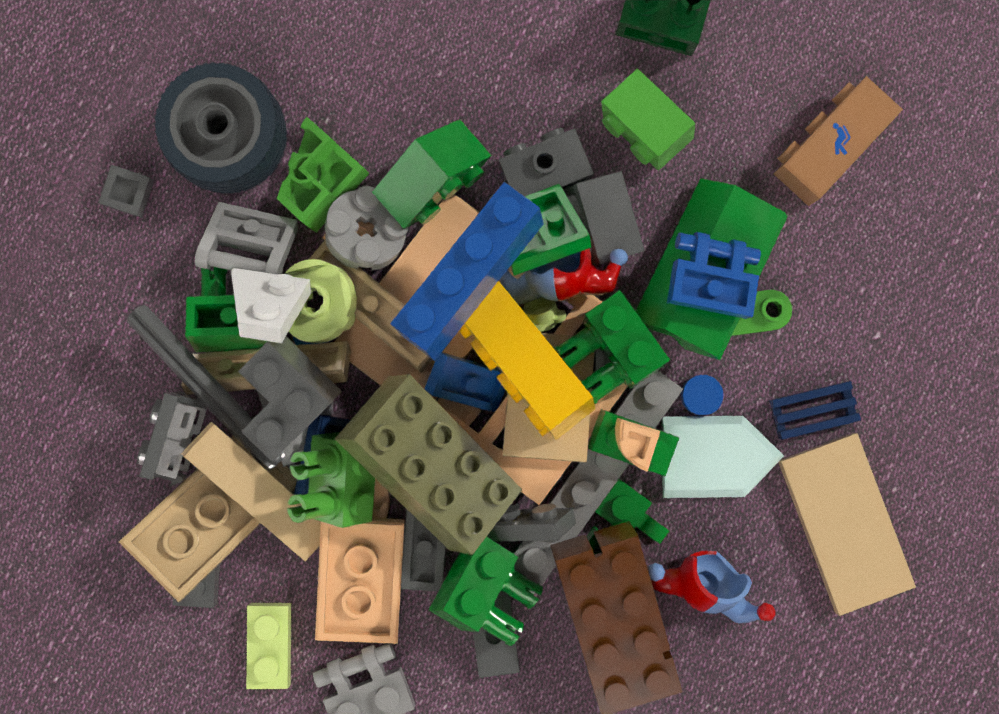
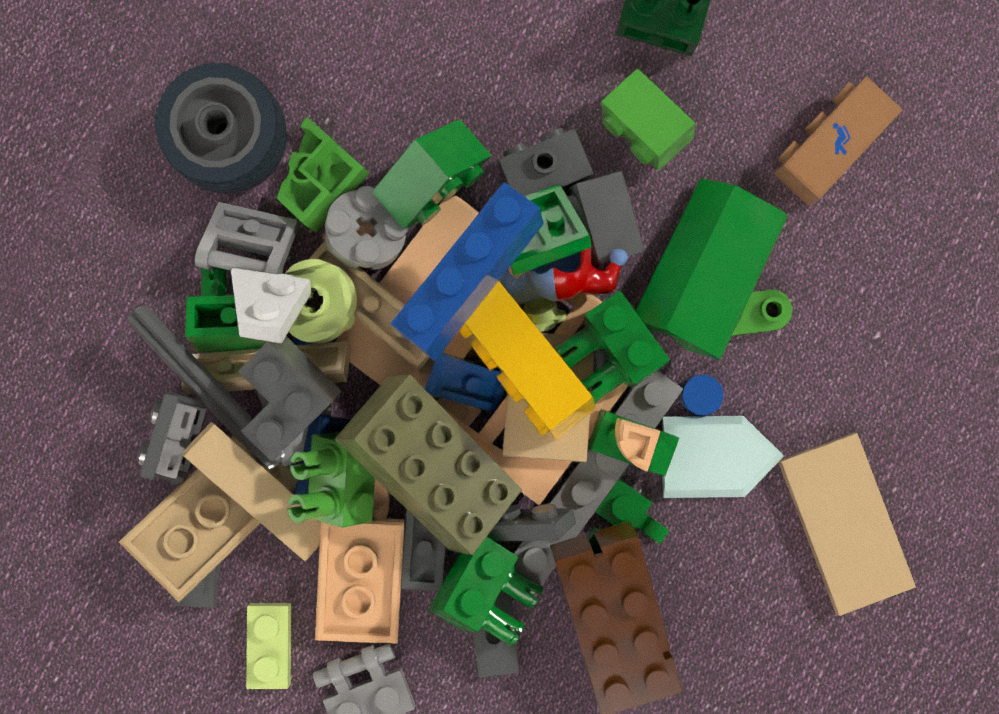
(126, 191): dark grey plate -> none
(710, 587): piece -> none
(712, 287): blue plate -> none
(847, 402): dark blue tile -> none

